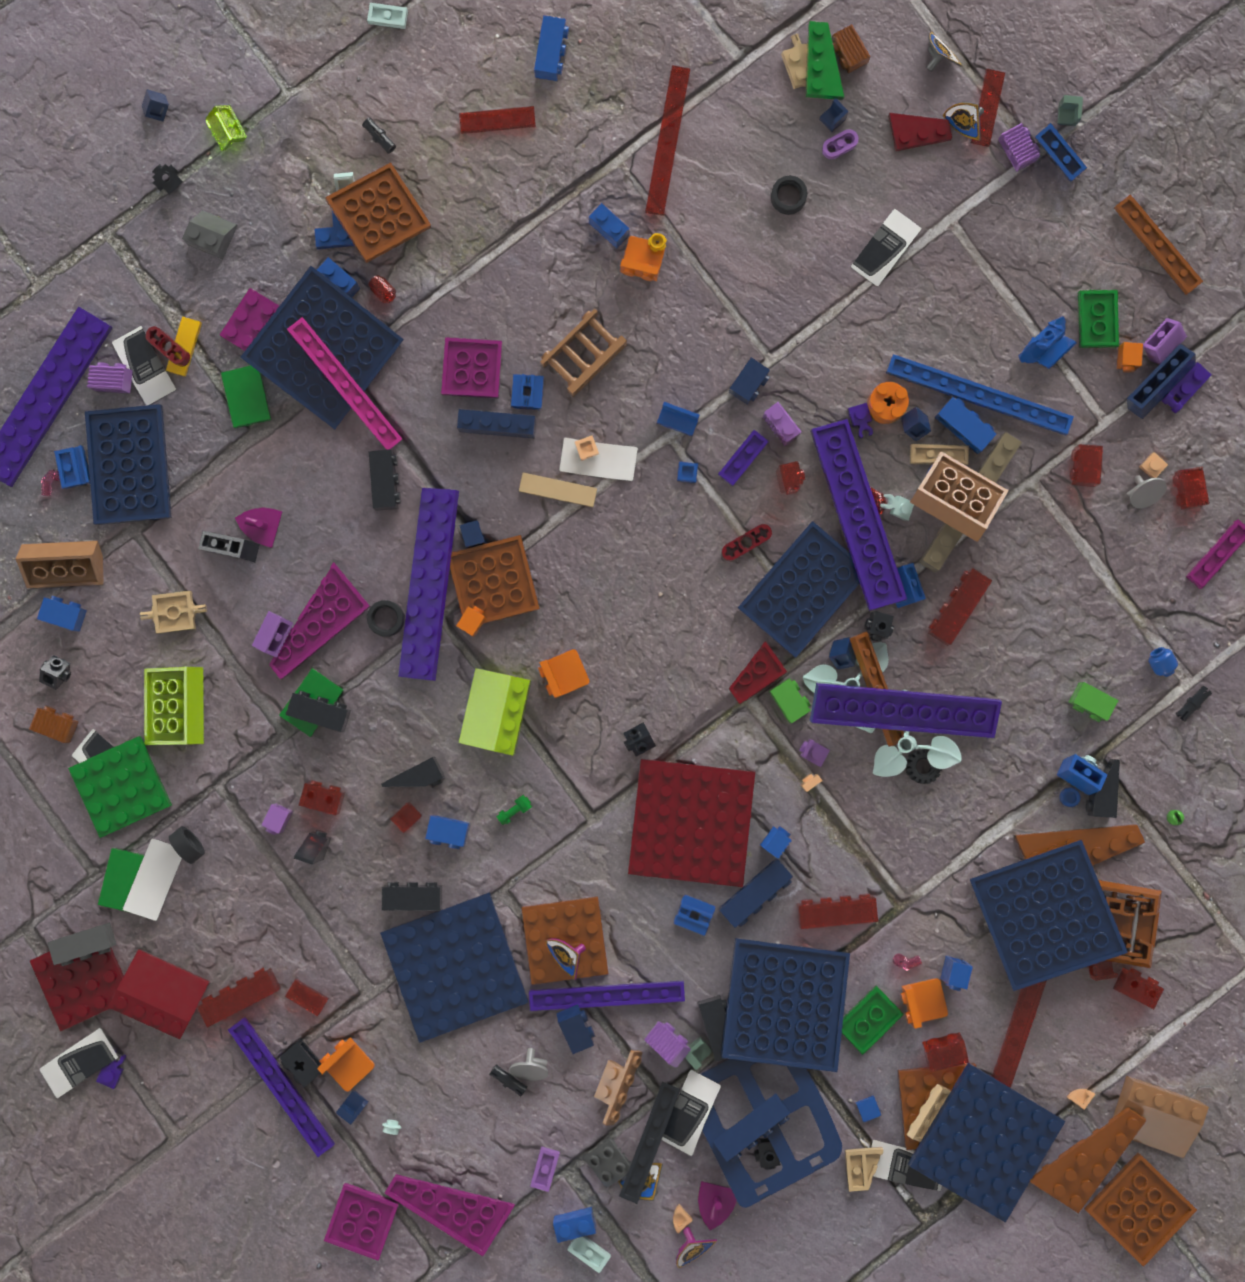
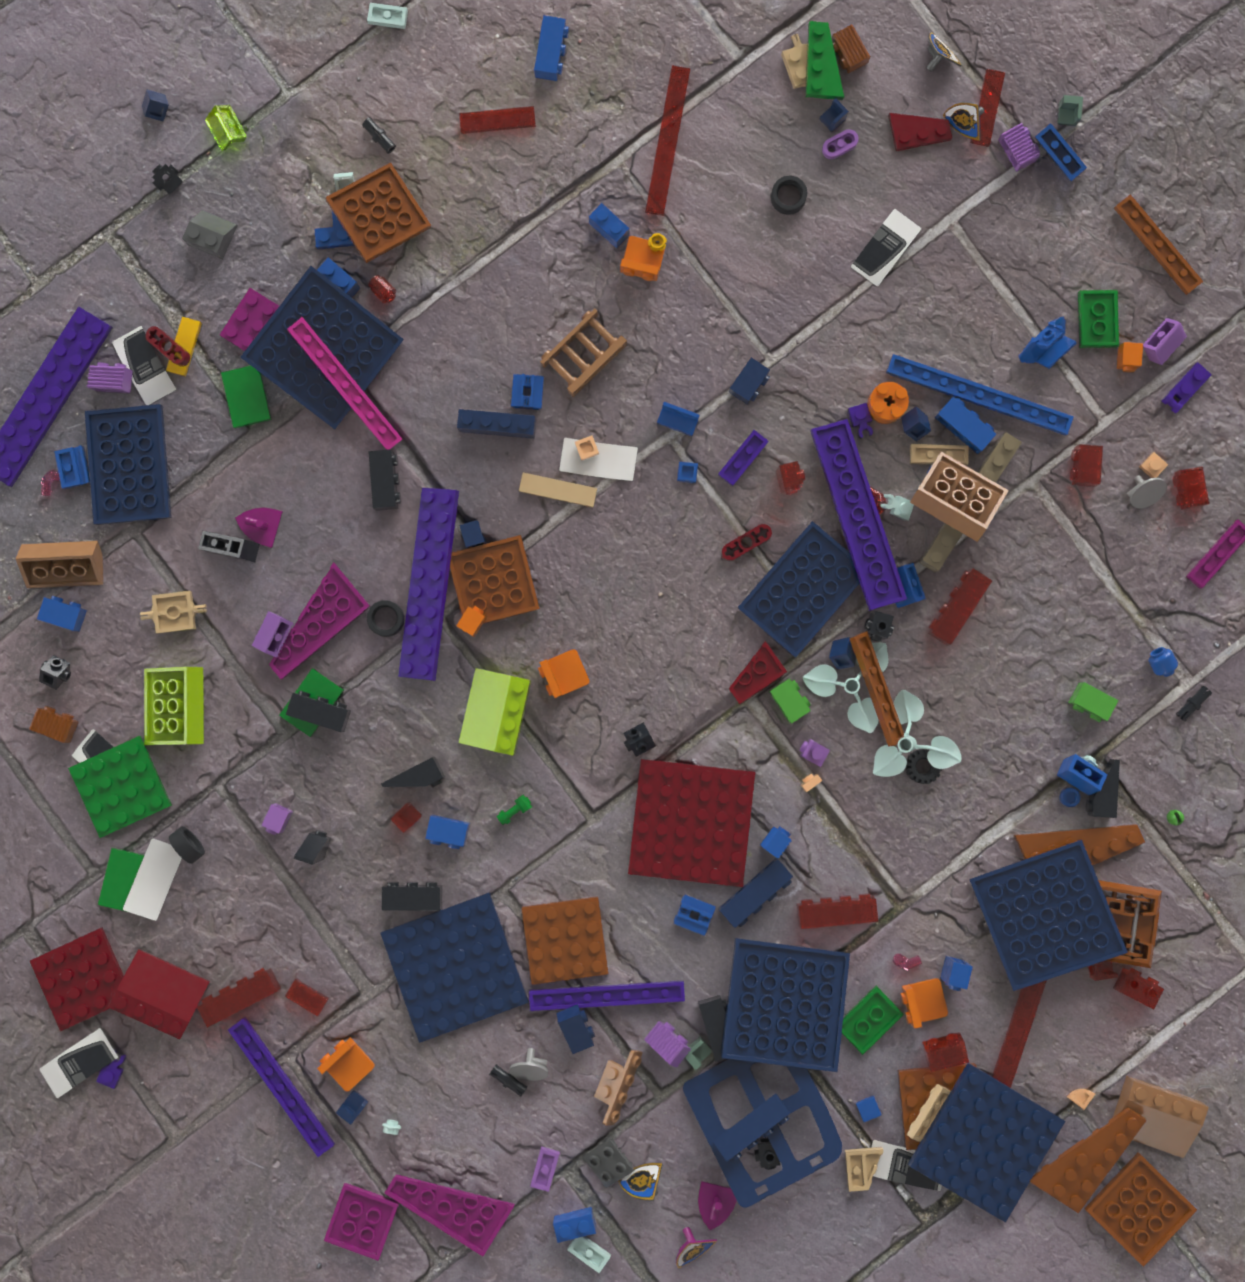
(82, 944): dark grey brick -> none
(296, 1054): black brick -> none
(322, 798): clear red brick -> none
(471, 367): magenta plate -> none
(565, 955): shield -> none
(649, 1143): black plate -> none
(681, 1219): light nougat tile -> none
(690, 1112): sticker -> none
(781, 424): medium lavender brick -> none
(905, 710): dark purple plate -> none
(1161, 381): dark blue brick -> none

